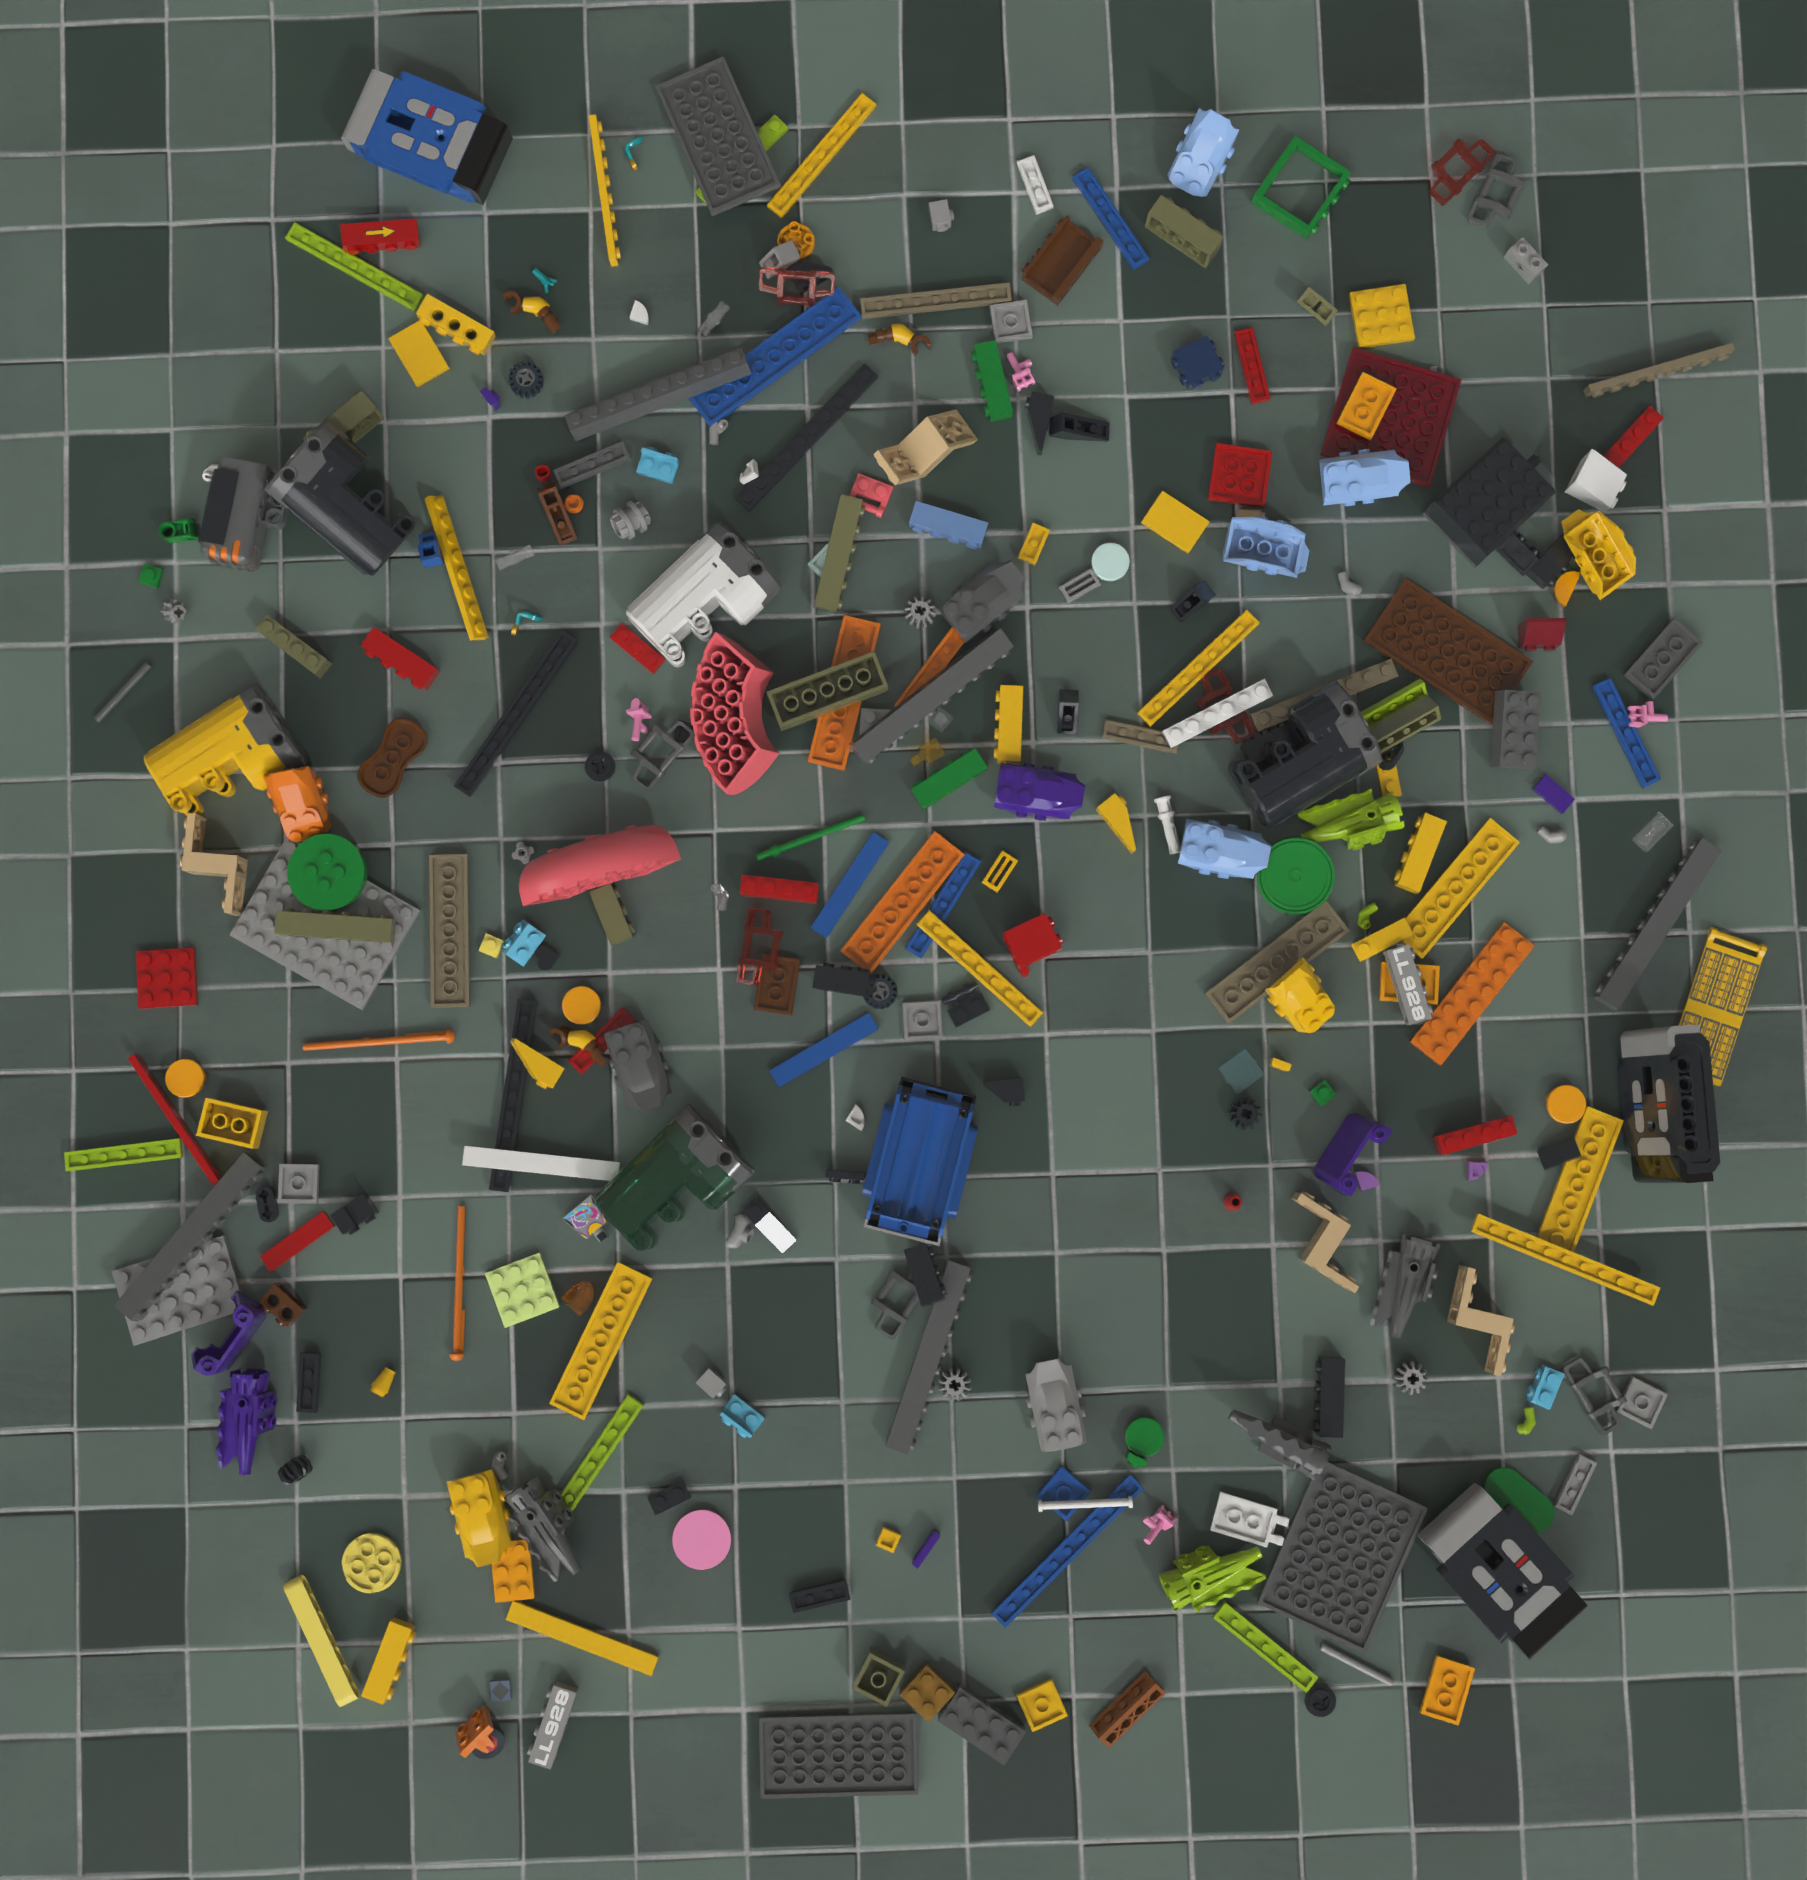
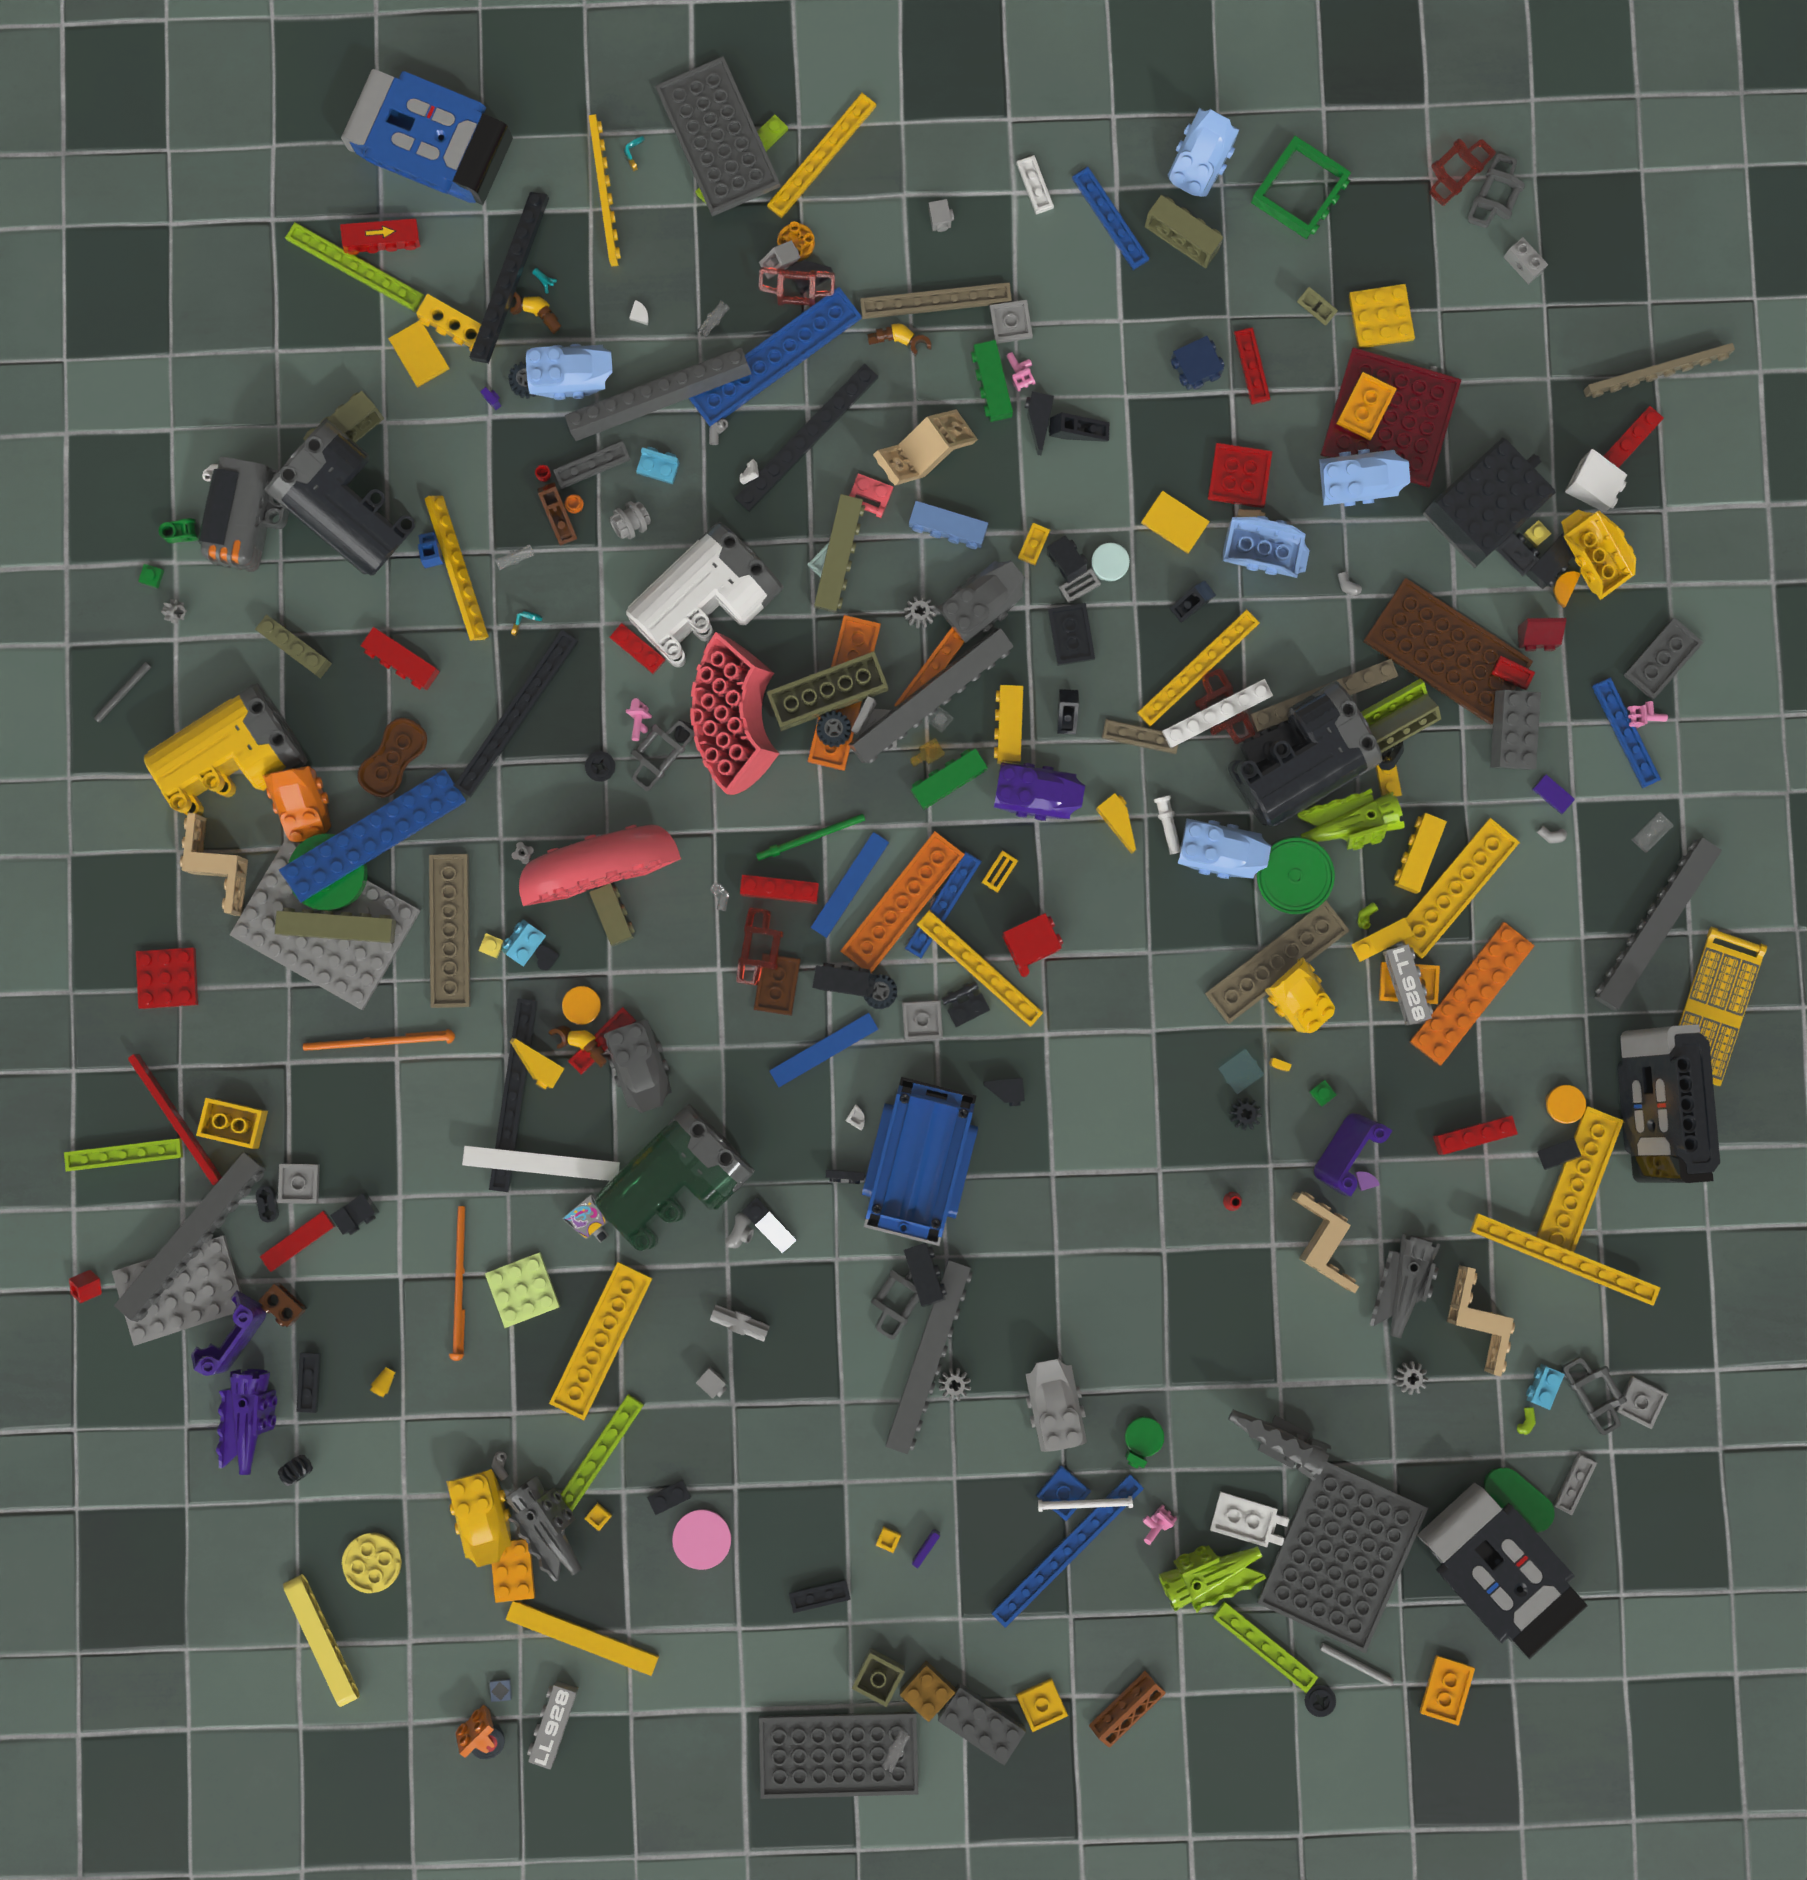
(85, 1286): none -> red panel
(185, 1078): light orange tile -> none
(372, 836): none -> blue plate
(388, 1661): yellow brick -> none
(509, 277): none -> black plate
(567, 370): none -> light blue slope
(579, 1297): clear orange brick -> none
(598, 1516): none -> yellow tile
(739, 1322): none -> light grey piece
(741, 1416): medium azure bracket -> none
(828, 724): none -> black wheel
(864, 716): none -> light grey tile
(896, 1751): none -> clear pin
(1061, 260): reddish brown panel -> none
(1067, 559): none -> black brick
(1071, 634): none -> black plate
(1329, 1397): black brick -> none
(1475, 1169): medium lavender tile -> none
(1513, 672): none -> red tile
(1537, 533): none -> light yellow plate

